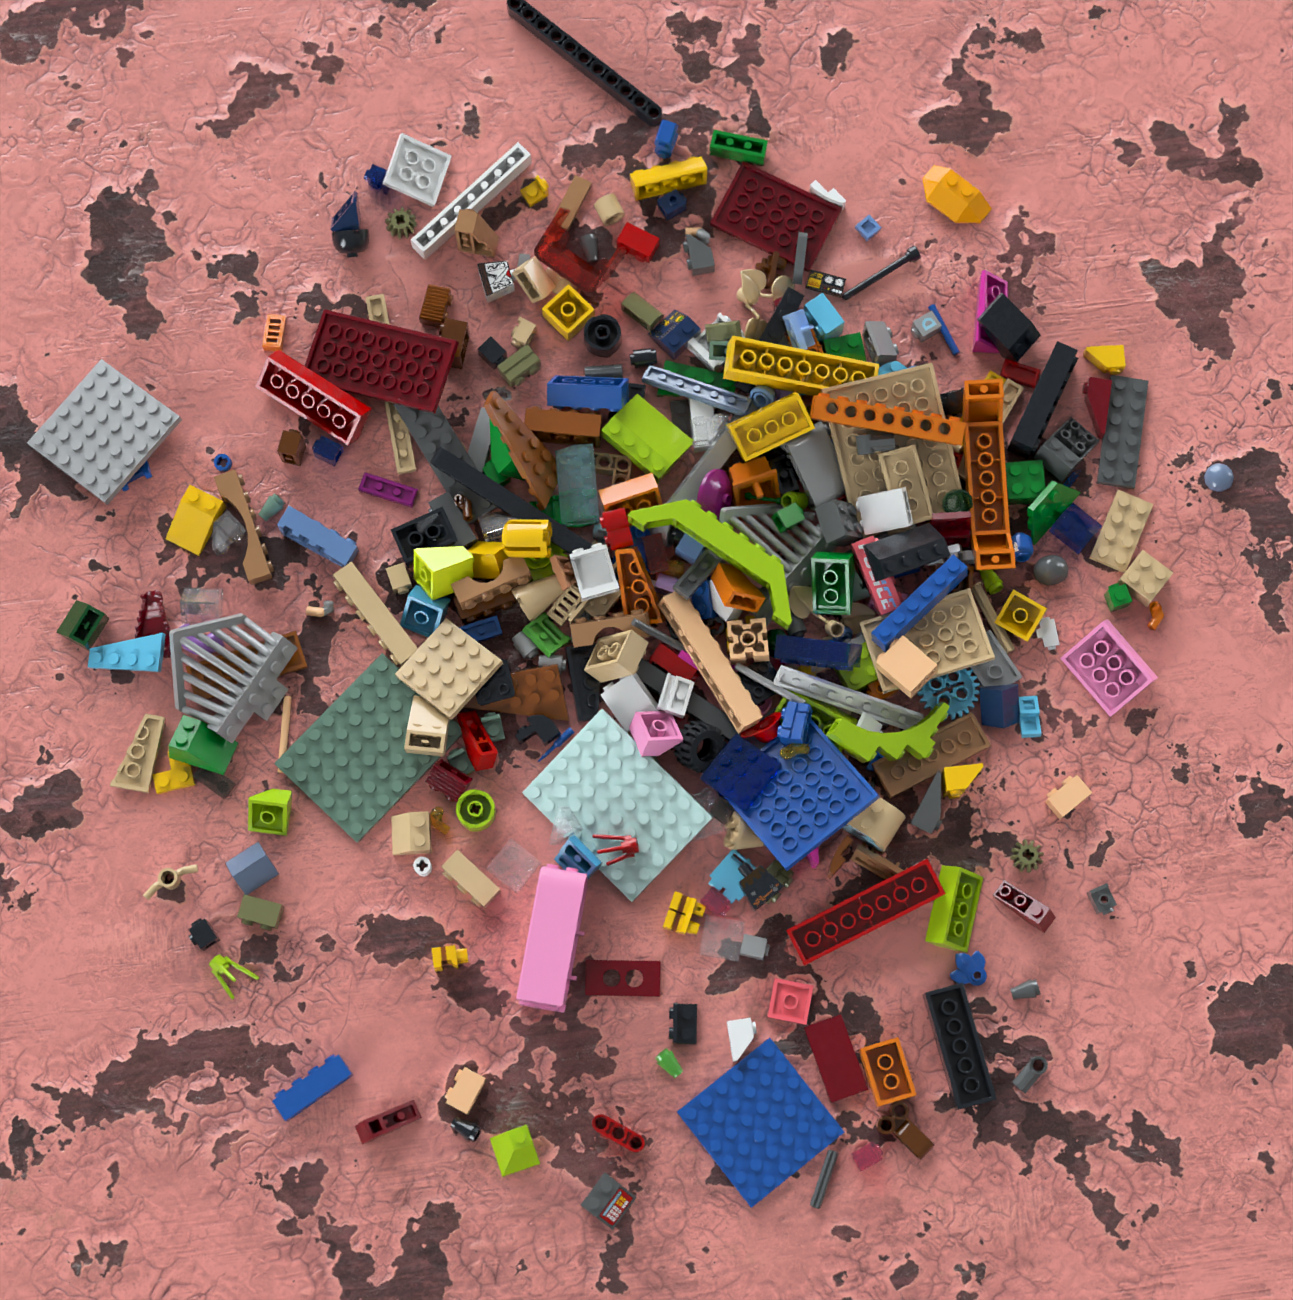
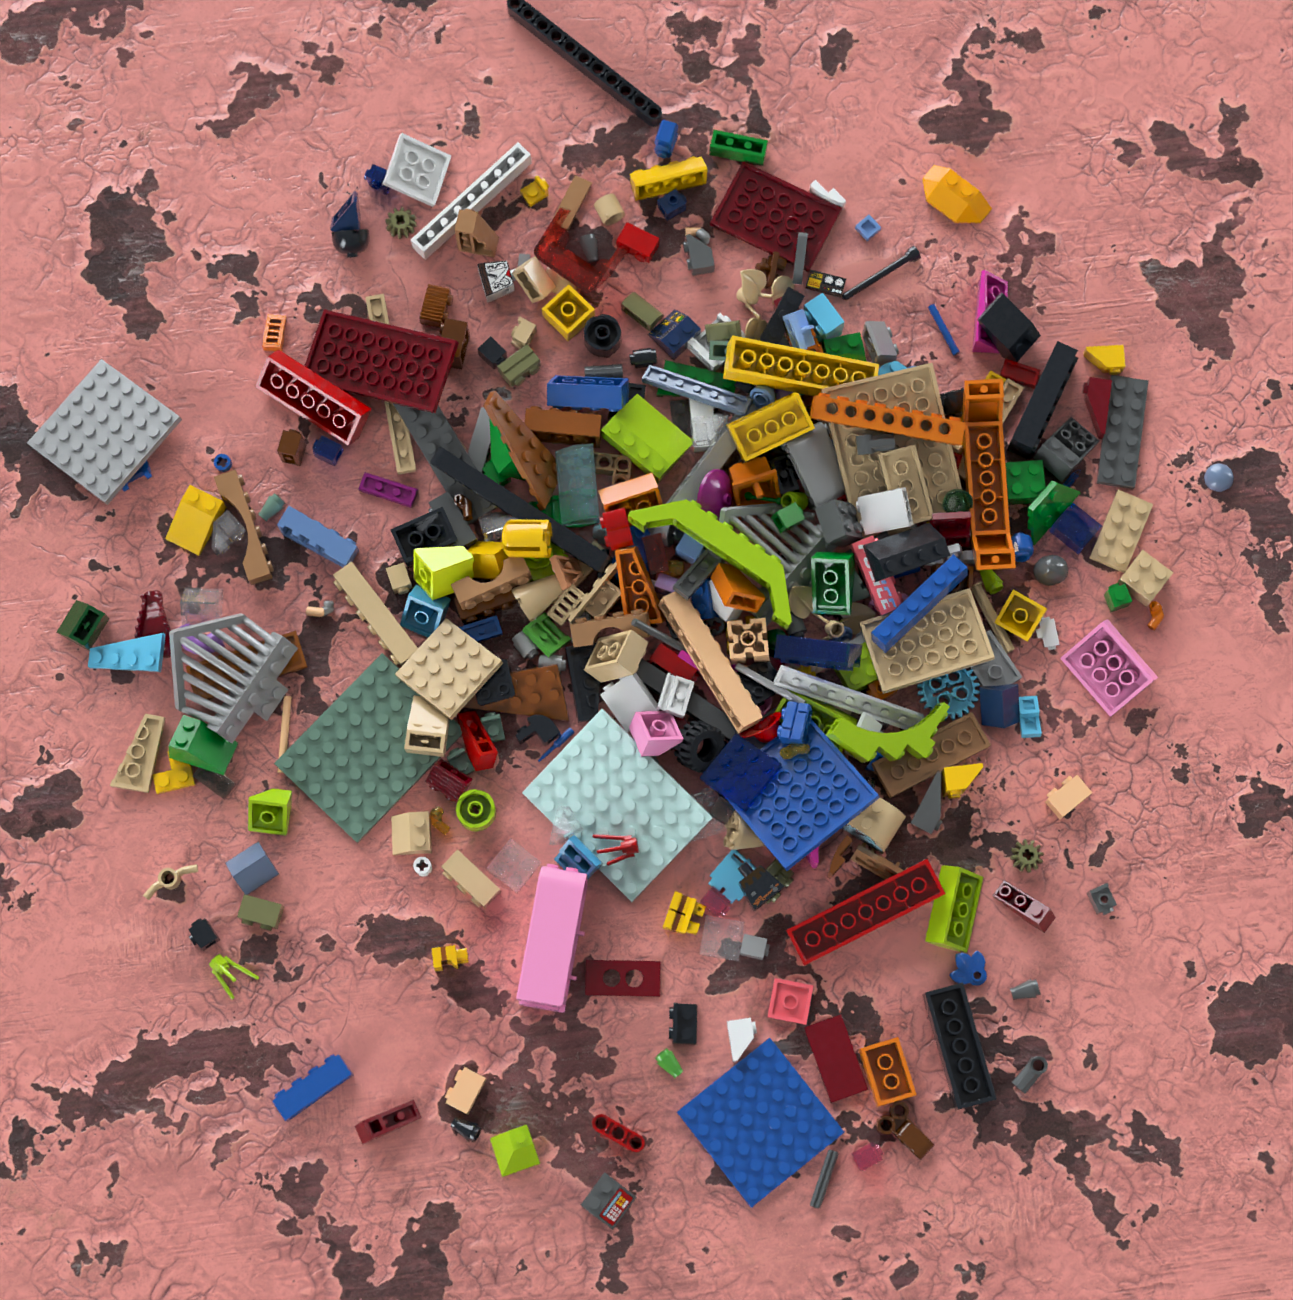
(594, 572): white panel -> none
(906, 666): light nougat brick -> none
(925, 327): light grey brick -> none

